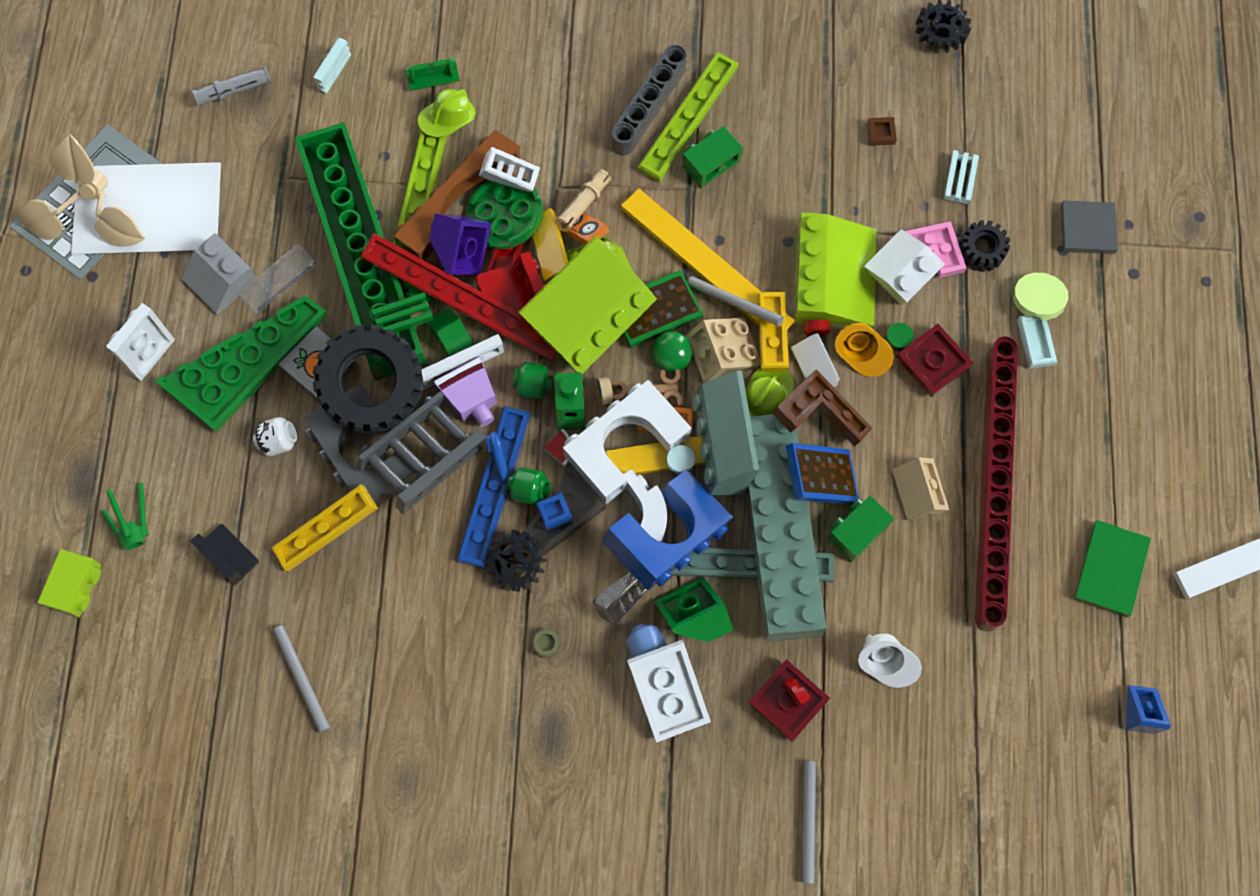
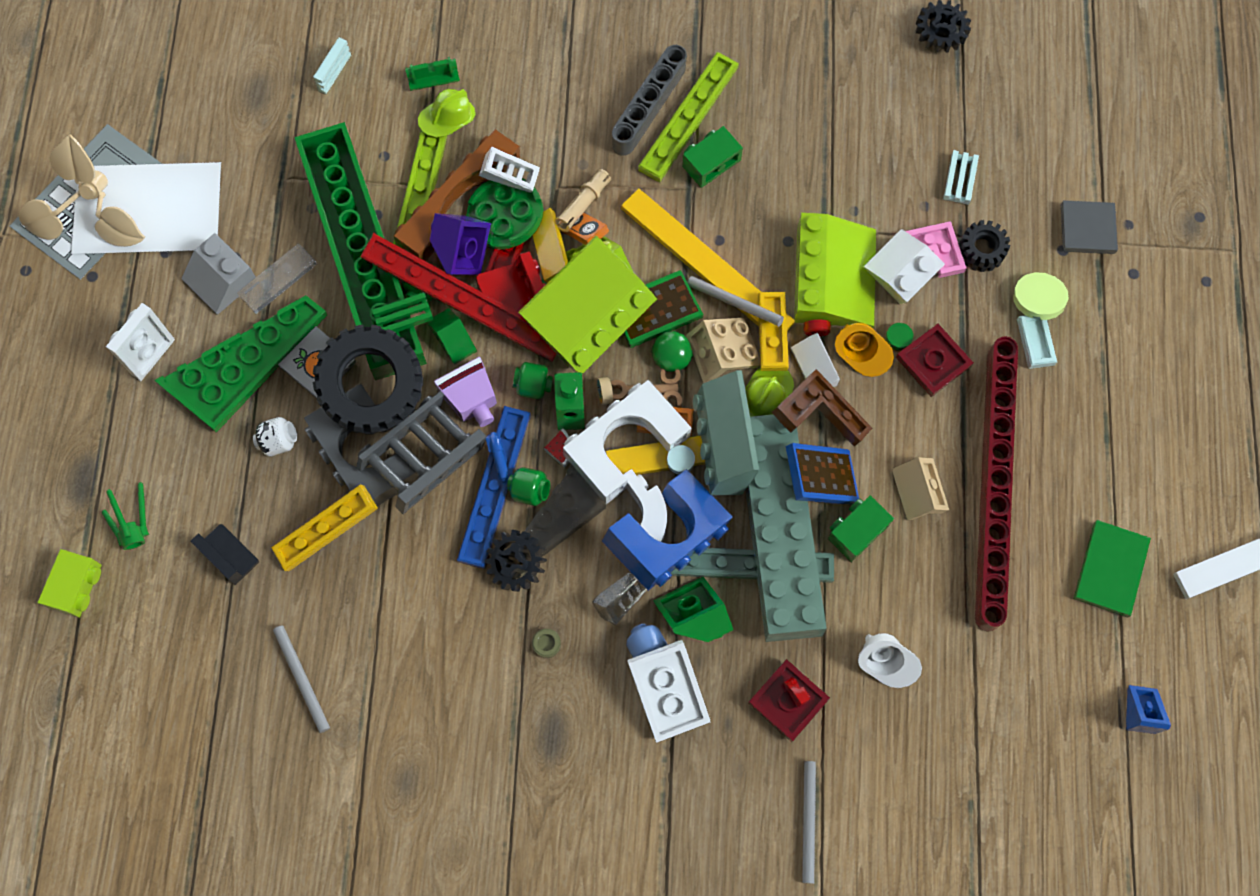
(237, 84): light grey pin -> none
(486, 350): white tile -> none
(554, 511): blue tile -> none
(881, 131): reddish brown tile -> none

